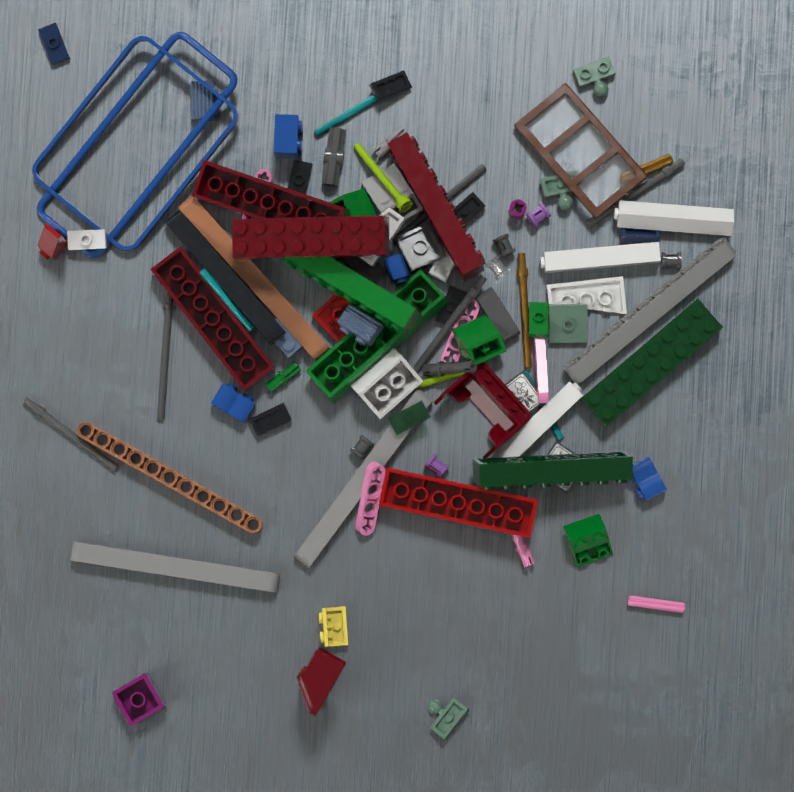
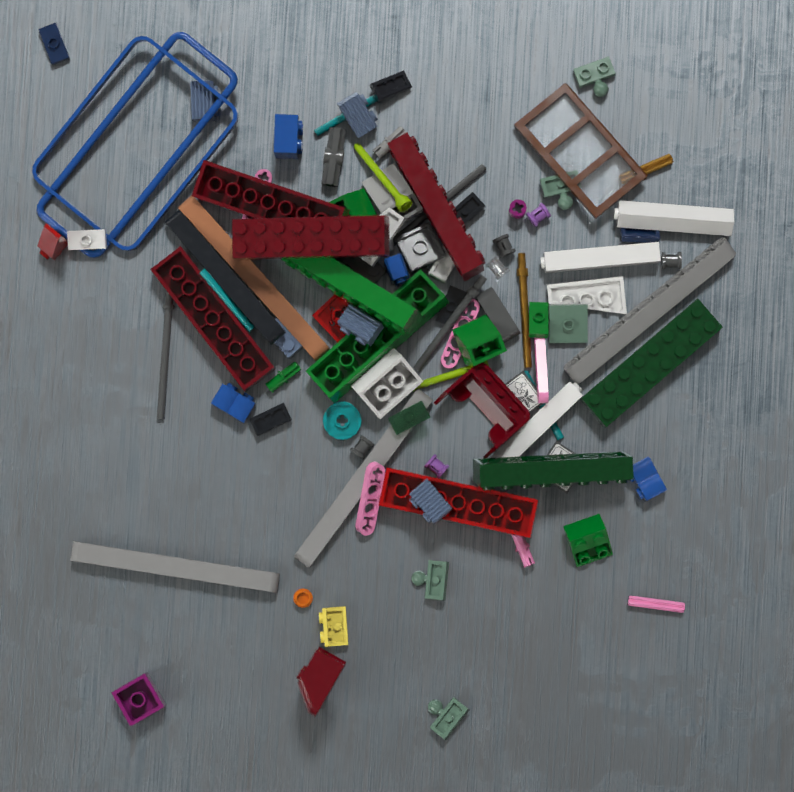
(40, 411): dark grey bar -> none
(160, 475): nougat beam -> none
(300, 176): black plate -> none
(303, 598): none -> orange plate
(335, 429): none -> teal plate
(357, 114): none -> sand blue brick
(430, 501): none -> sand blue brick
(435, 579): none -> sand green plate
(442, 368): dark grey pin -> none
(666, 172): dark grey bar -> none

